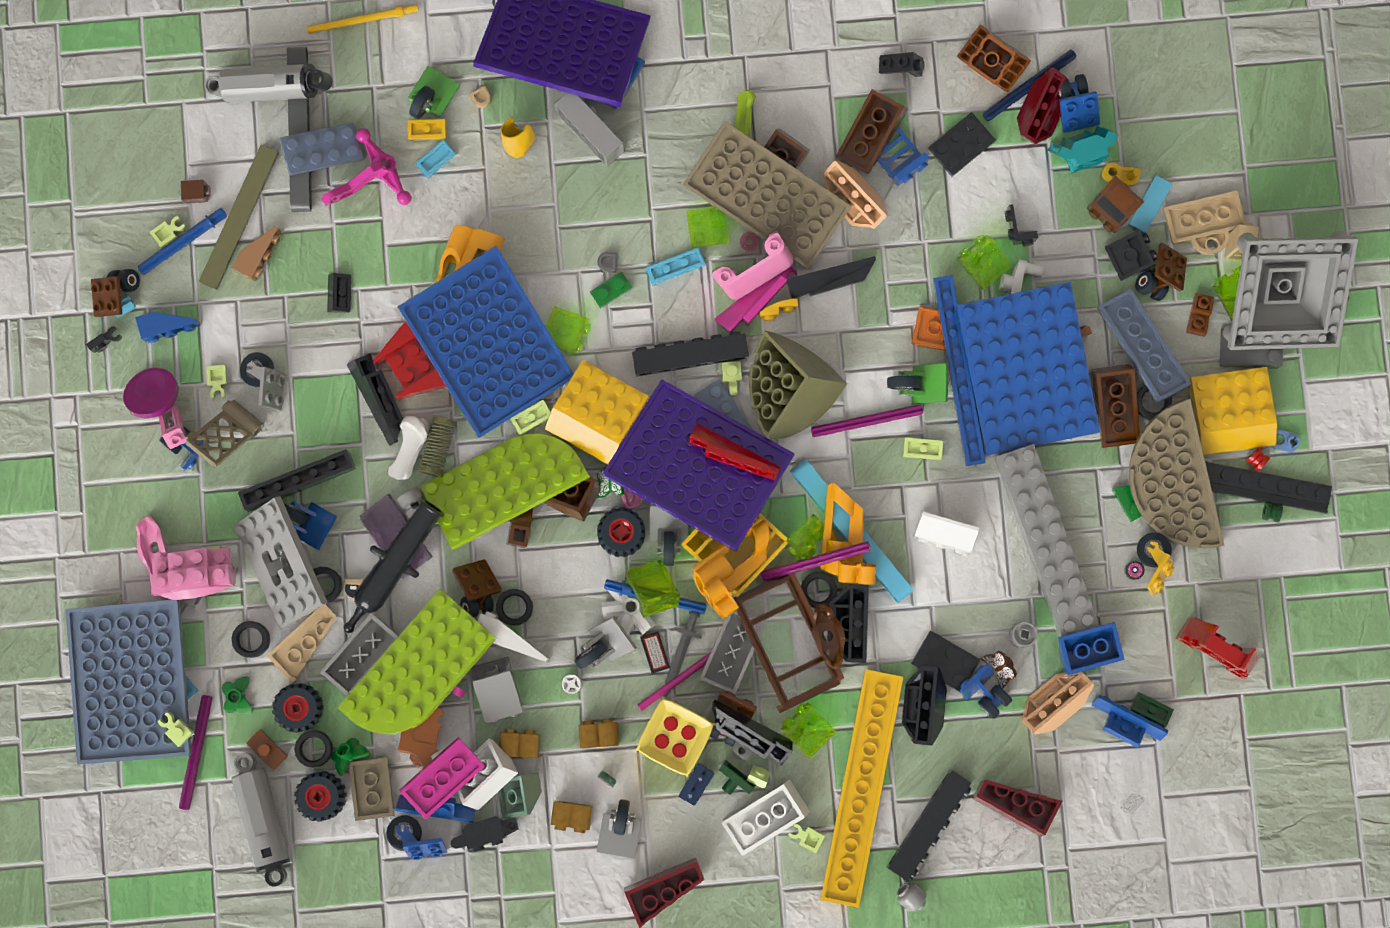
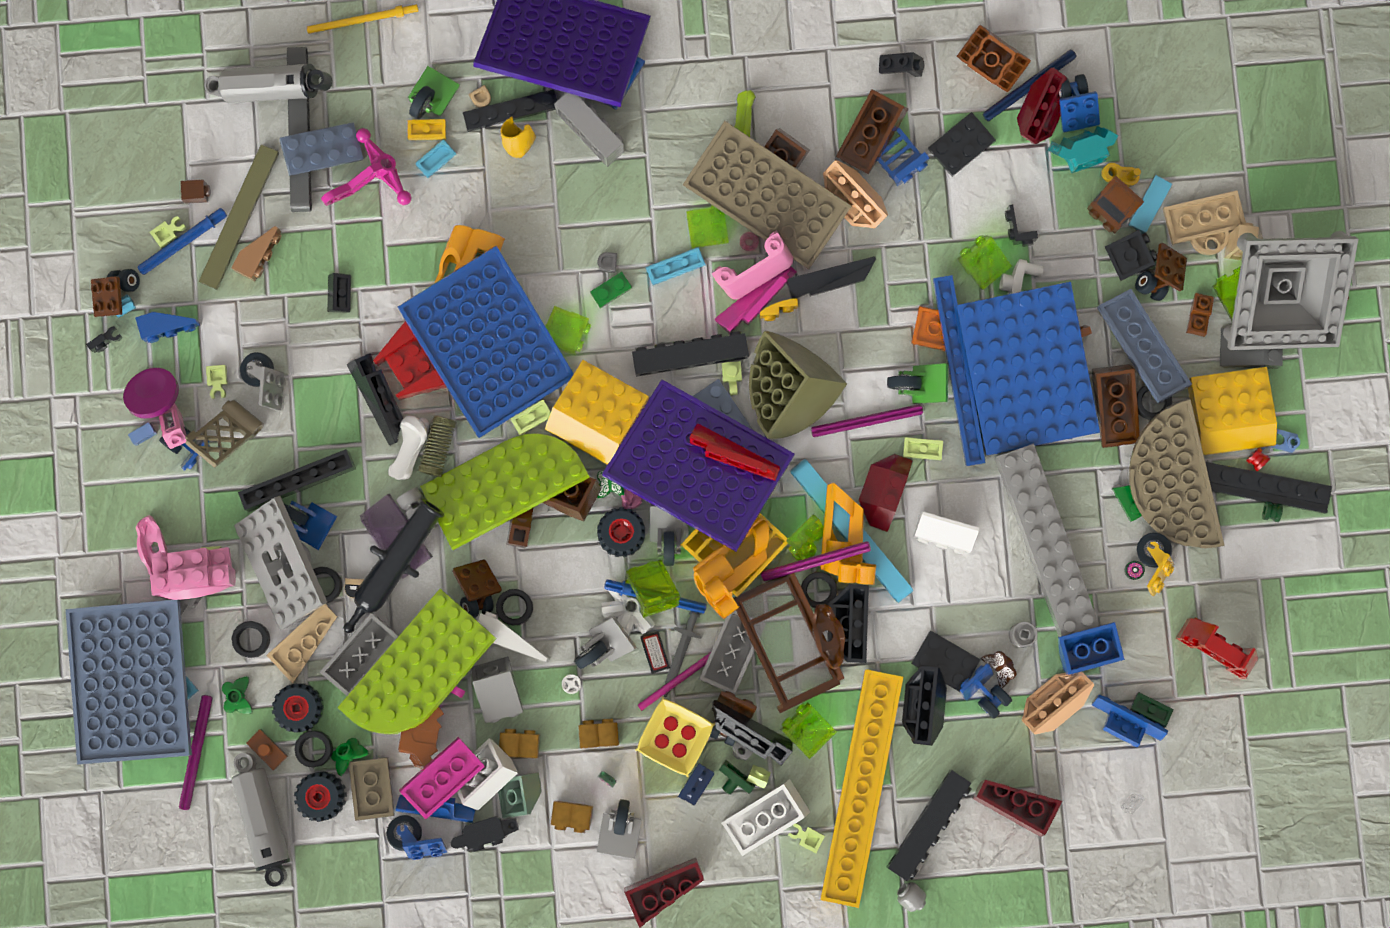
(142, 434): none -> medium blue piece
(178, 730): yellowish green plate -> none
(517, 108): none -> black plate
(884, 490): none -> dark red wedge

